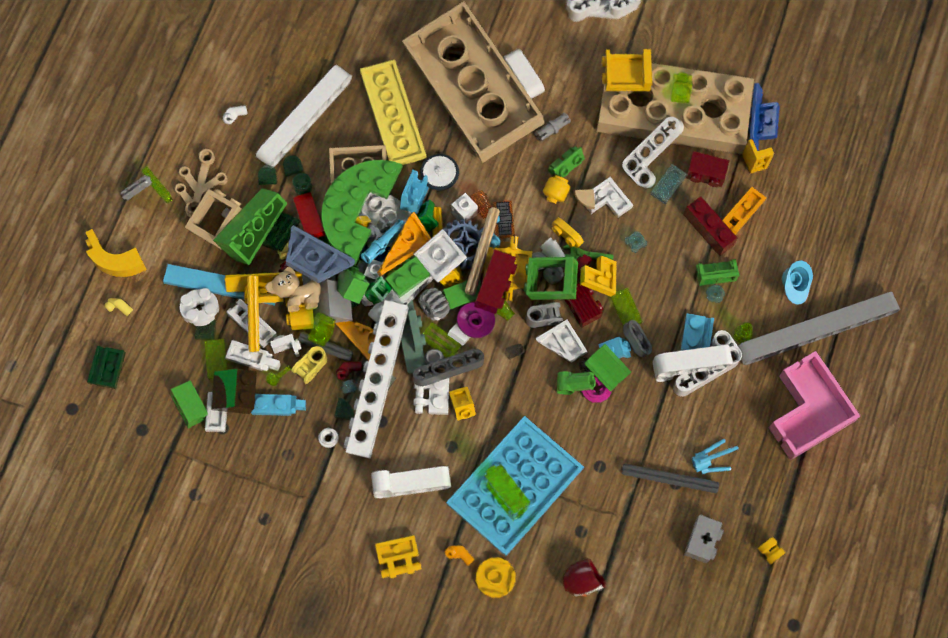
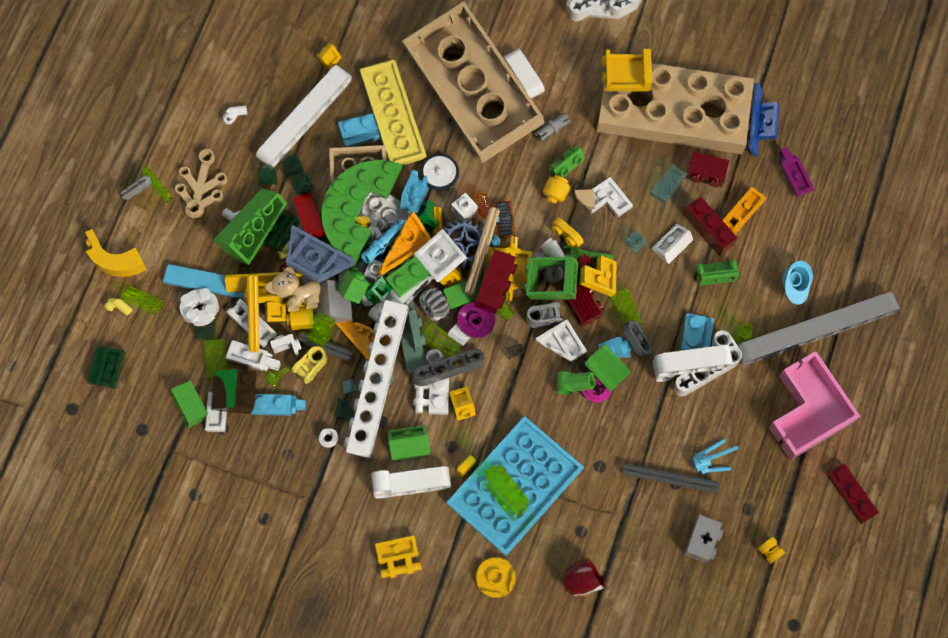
(142, 300): none -> clear neon green tile
(202, 209): tan window -> none
(275, 312): none -> yellow tile
(329, 56): none -> yellow tile
(346, 368): dark red arm -> none
(359, 130): none -> medium azure plate
(409, 442): none -> bright green panel
(456, 551): light orange arm -> none
(465, 466): none -> yellow tile
(655, 149): white beam -> none
(673, 243): none -> white slope
(681, 88): clear neon green bracket -> none
(715, 289): clear light blue plate -> none
(756, 159): yellow panel -> none
(795, 173): none -> magenta hinge
(852, 493): none -> dark red plate

